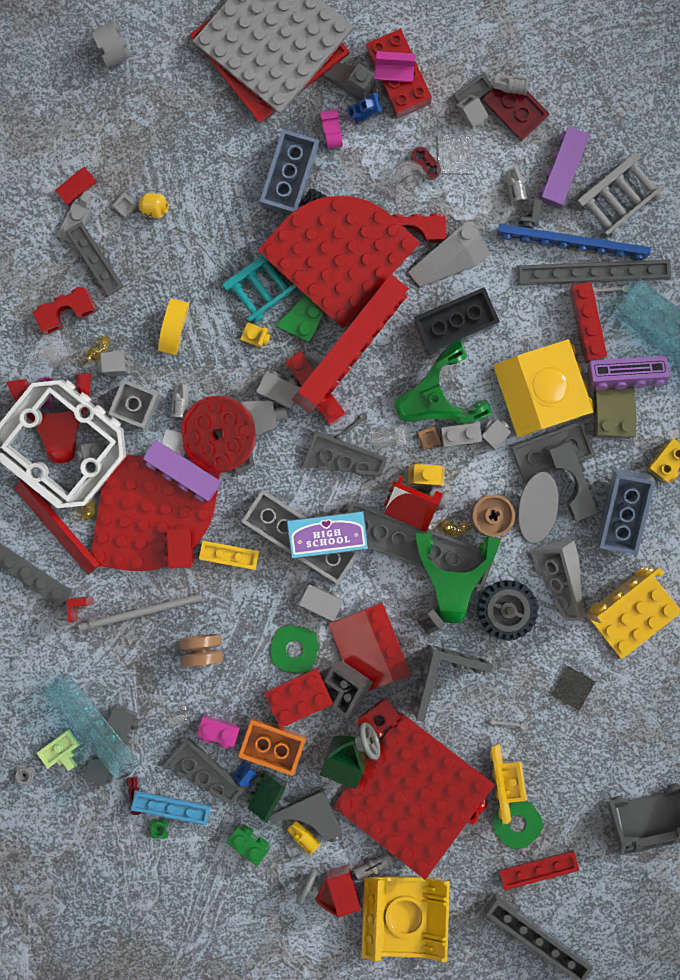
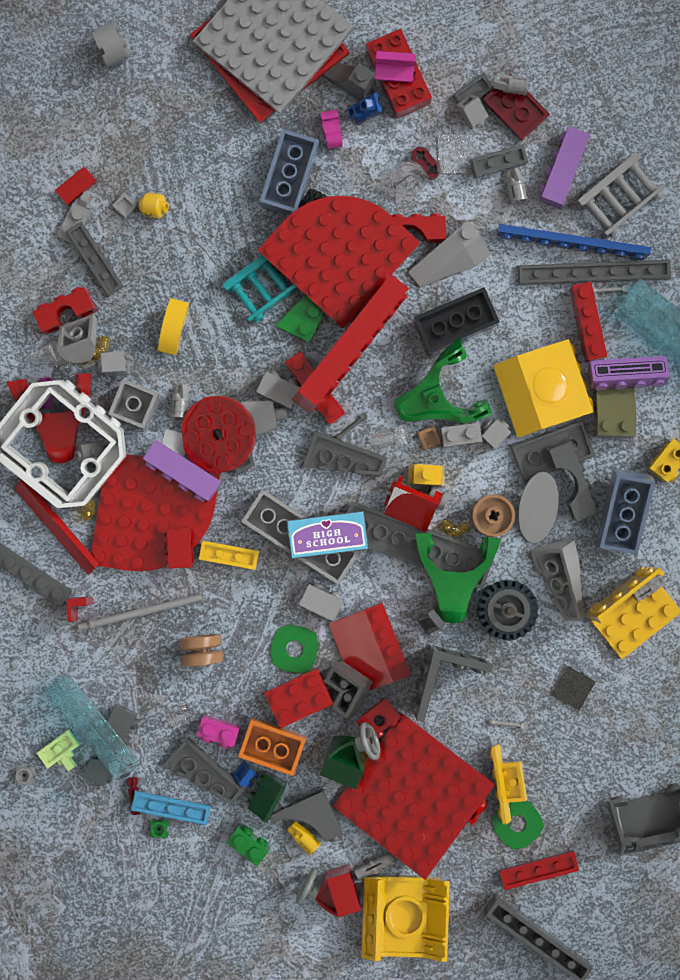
(78, 340): none -> light grey brick
(255, 335): yellow bracket -> none
(498, 161): none -> dark grey tile
(533, 211): dark grey bracket -> none
(649, 588): none -> light grey hinge

